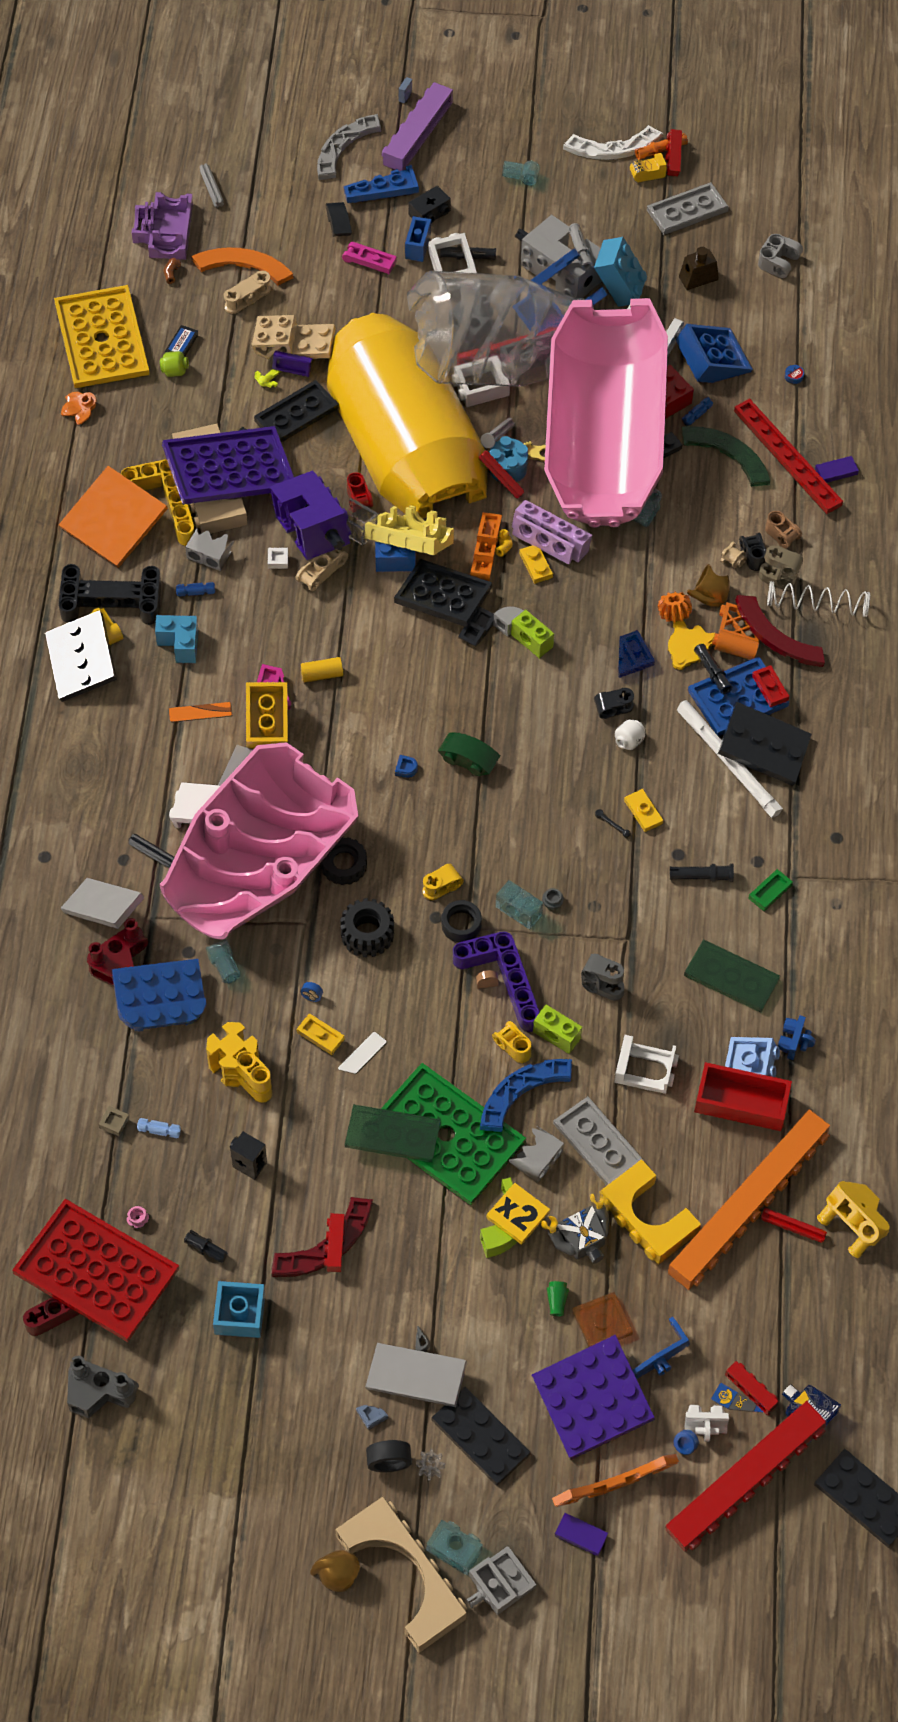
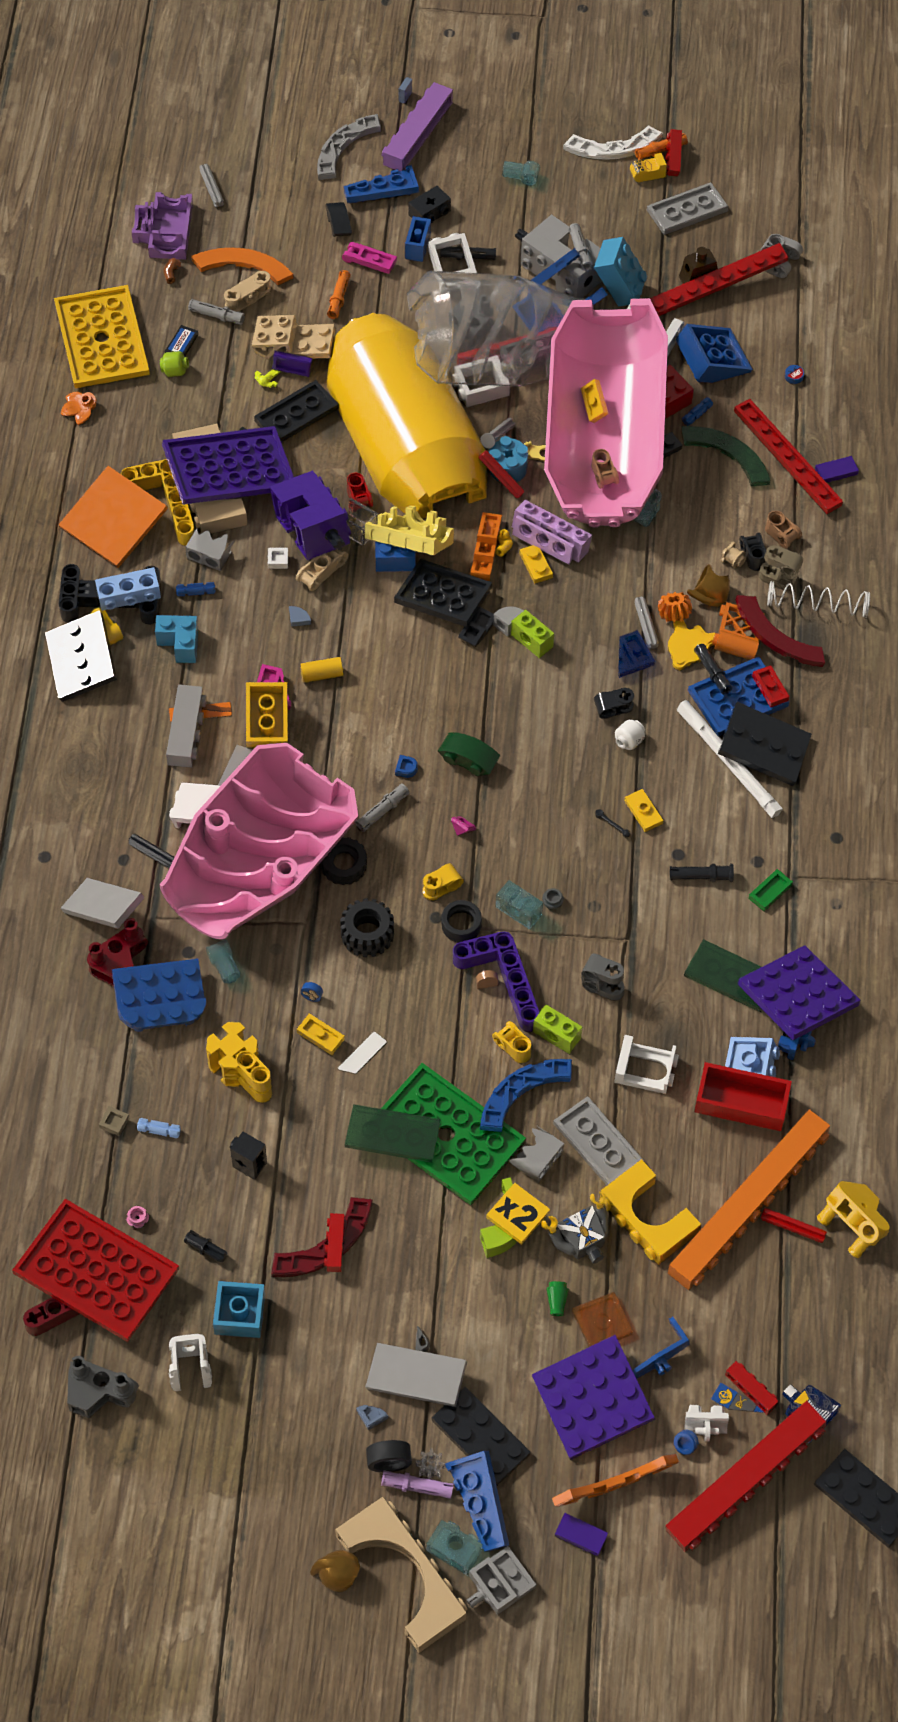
(119, 585): none -> light blue brick
(177, 1351): none -> white piece
(185, 726): none -> light grey brick
(224, 314): none -> light grey pin
(299, 616): none -> sand blue tile
(337, 299): none -> orange pin
(388, 802): none -> light grey pin
(417, 1484): none -> lavender pin
(462, 825): none -> dark pink slope
(478, 1488): none -> blue wing
(594, 400): none -> yellow plate
(604, 472): none -> medium nougat piece
(646, 622): none -> light grey axle
(719, 279): none -> red plate
(799, 992): none -> dark purple plate

